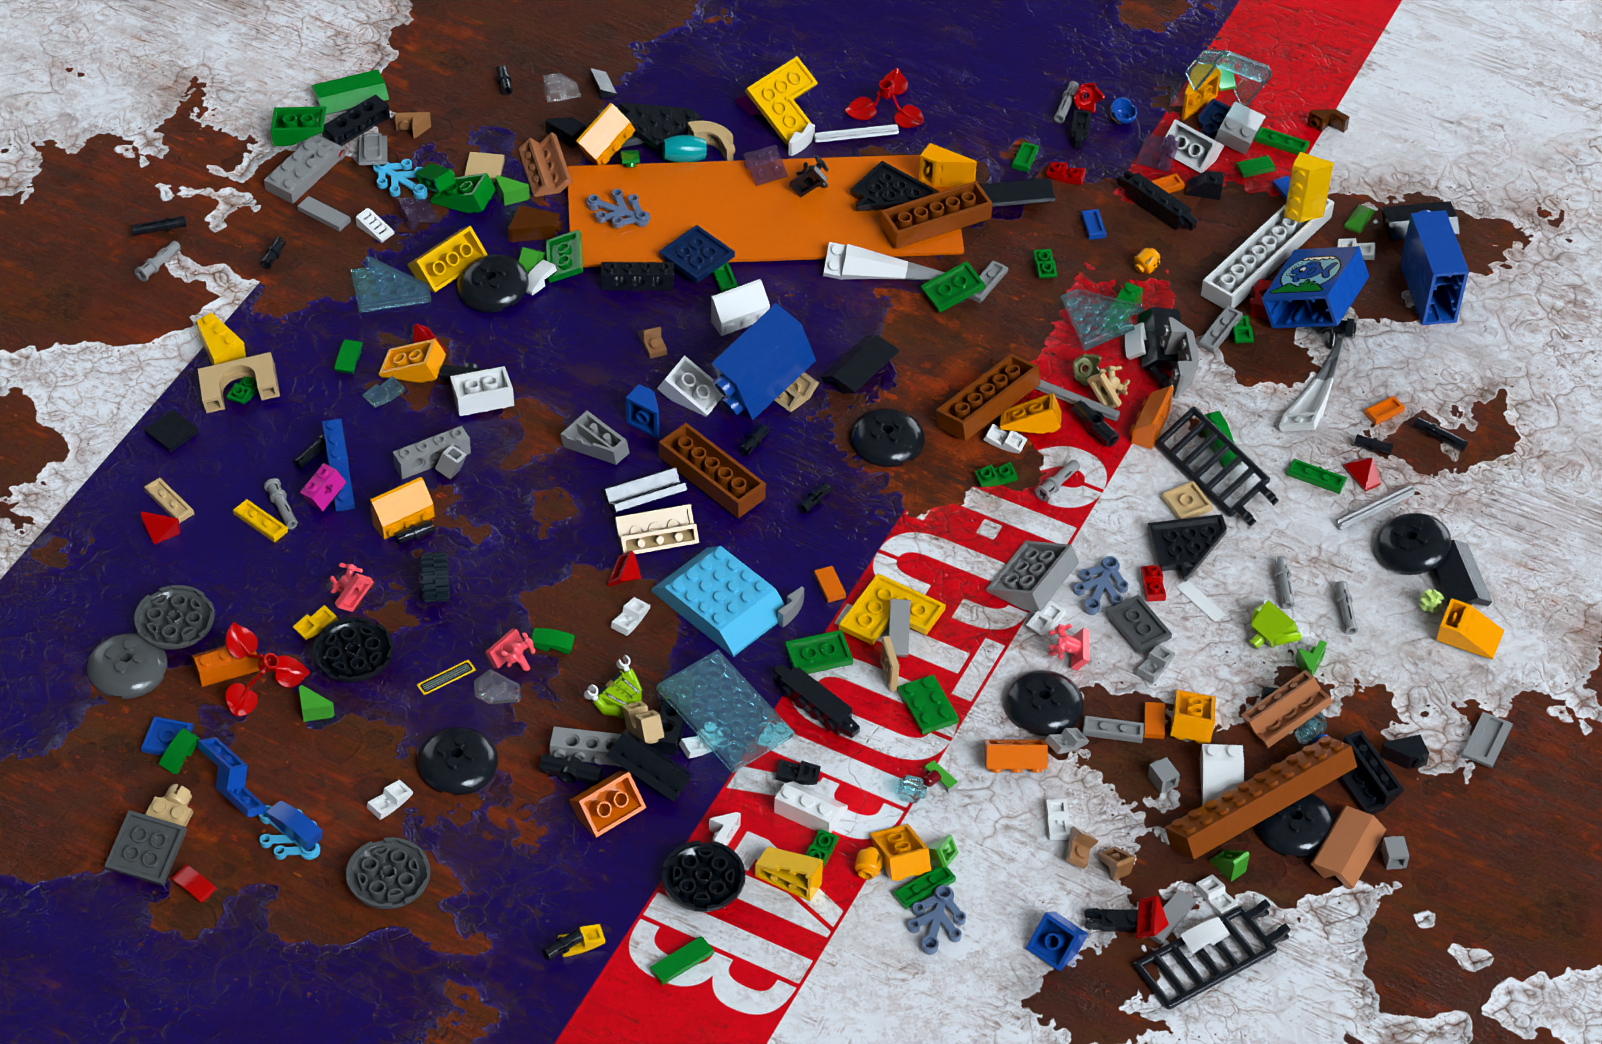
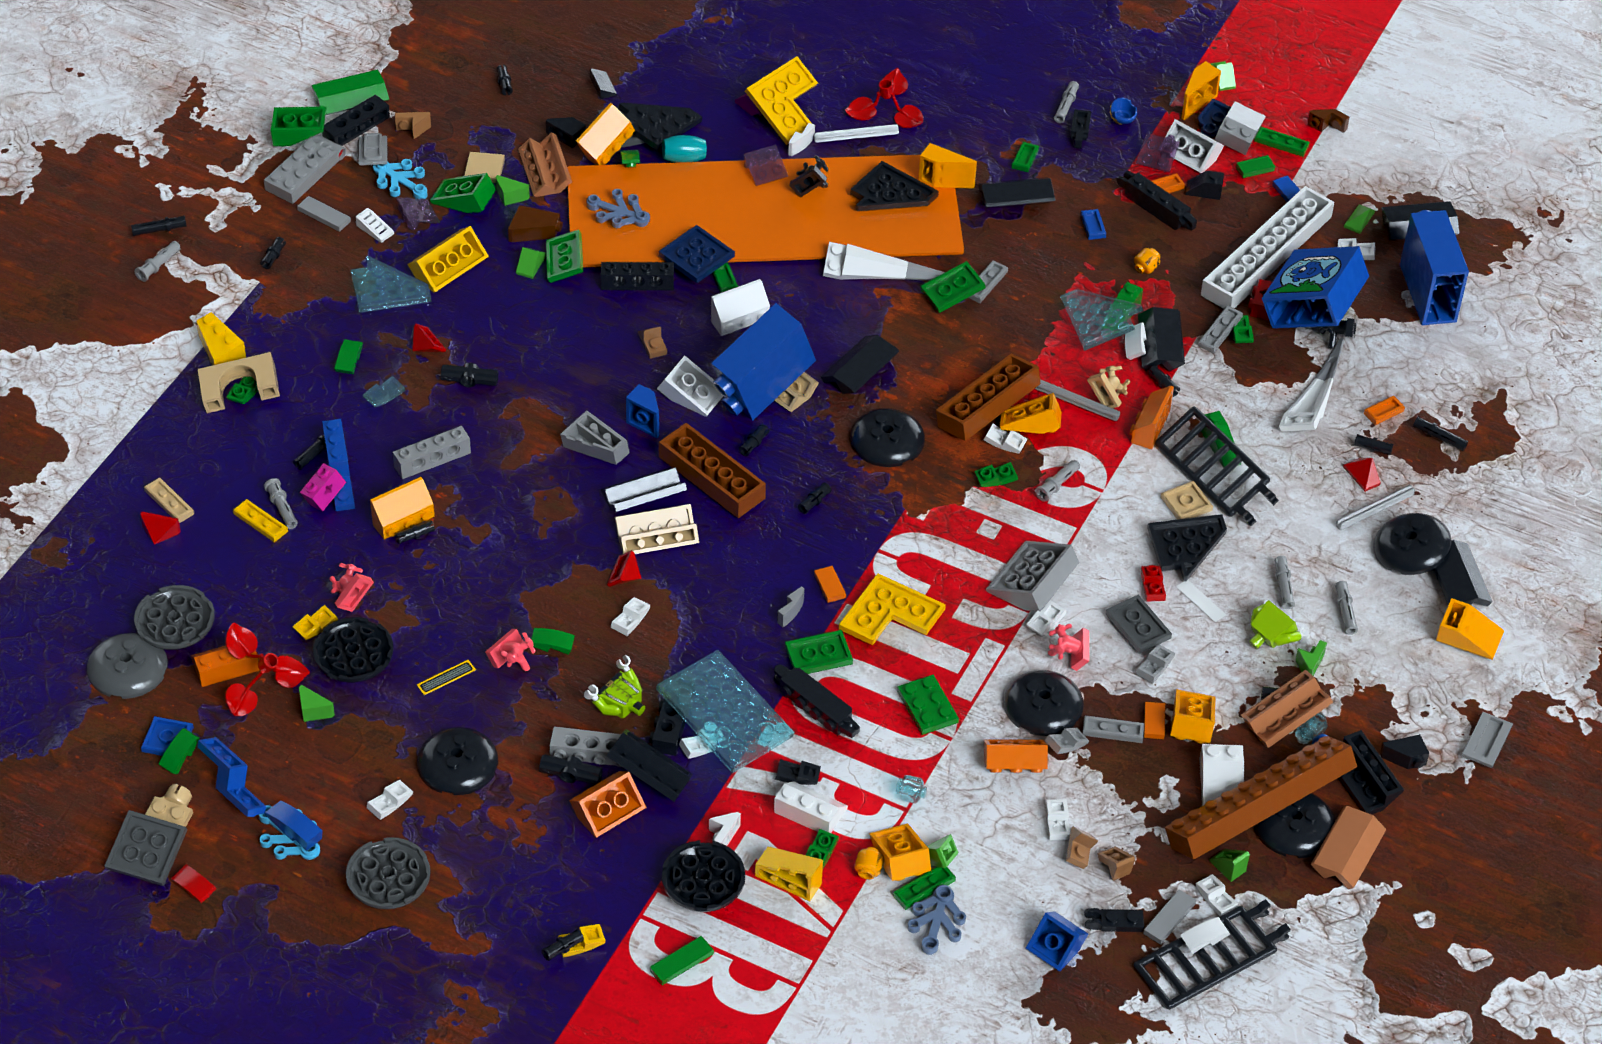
(171, 431): black tile -> none
(414, 362): light orange slope -> none
(434, 577): black wheel -> none
(436, 177): green brick -> none
(451, 461): light grey brick -> none
(482, 391): white slope -> none
(492, 283): black brick -> none
(496, 688): clear slope -> none
(538, 275): white slope -> none
(559, 87): clear slope -> none
(643, 723): tan arch -> none
(714, 135): tan arch -> none
(722, 598): medium azure slope -> none
(889, 663): tan tile -> none
(899, 626): light grey tile -> none
(936, 214): dark orange brick -> none
(937, 774): piece -> none
(1044, 263): green slope -> none
(1060, 172): red slope -> none
(1089, 102): red piece -> none
(1091, 367): olive piece -> none
(1095, 423): black piece -> none
(1108, 567): sand blue plant -> none
(1150, 917): red slope -> none
(1163, 775): light grey brick -> none
(1180, 341): light grey slope -> none
(1253, 73): clear light blue windscreen -> none
(1308, 188): yellow slope -> none
(1316, 476): green tile -> none
(1395, 852): light grey brick -> none
(1431, 601): yellowish green gear -> none

